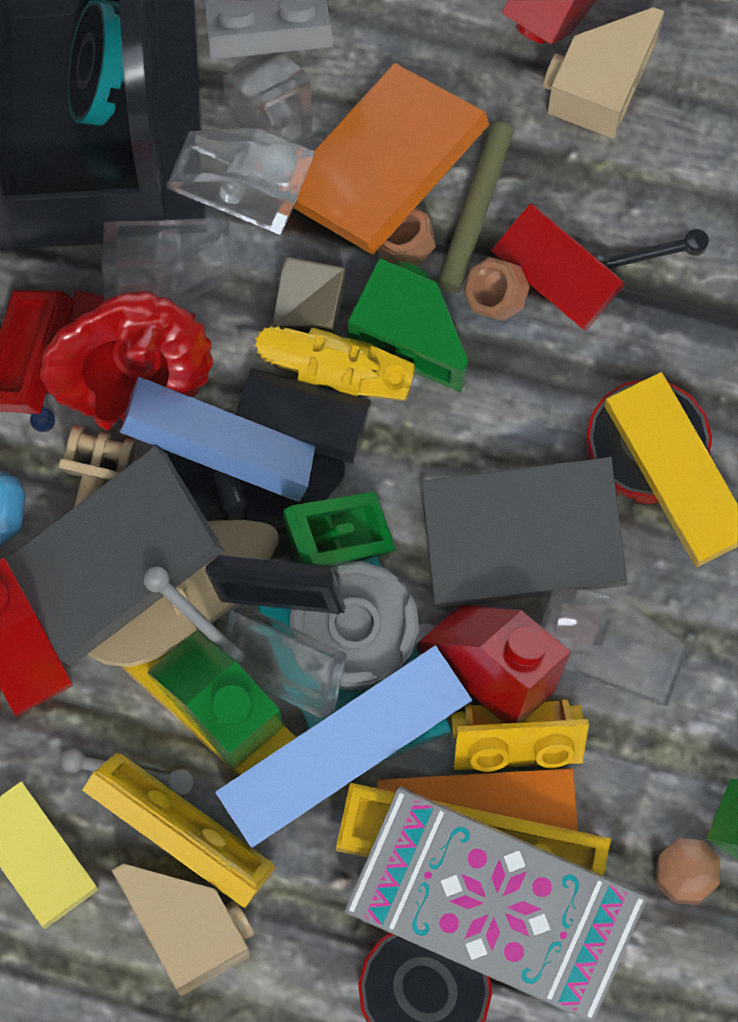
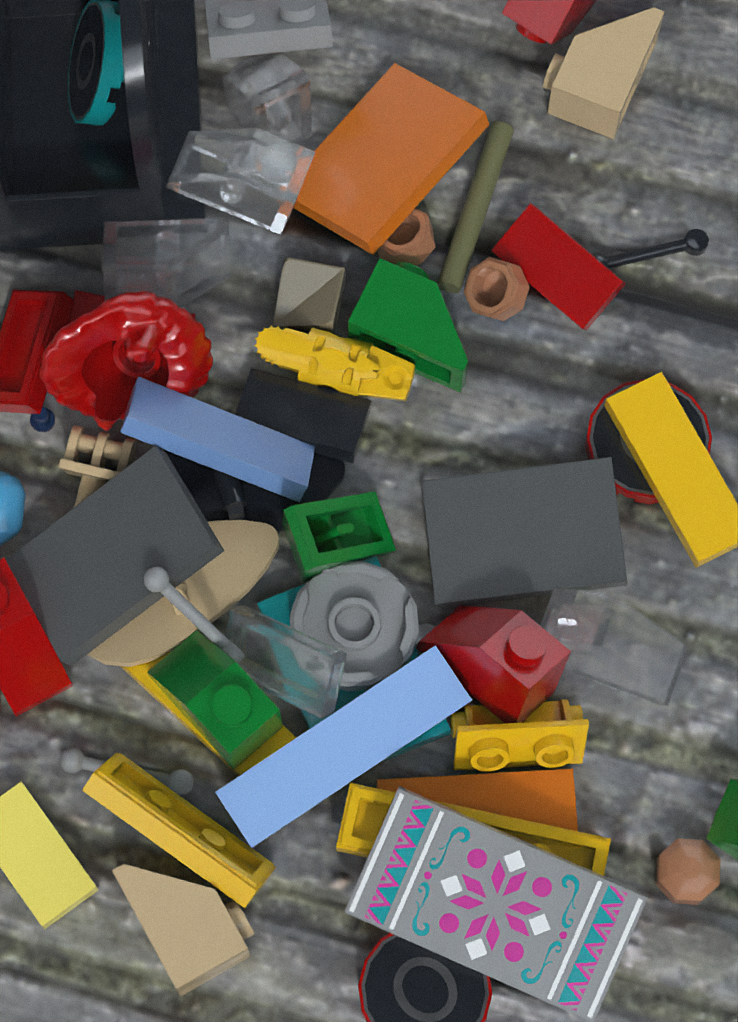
(275, 584): black tile -> none

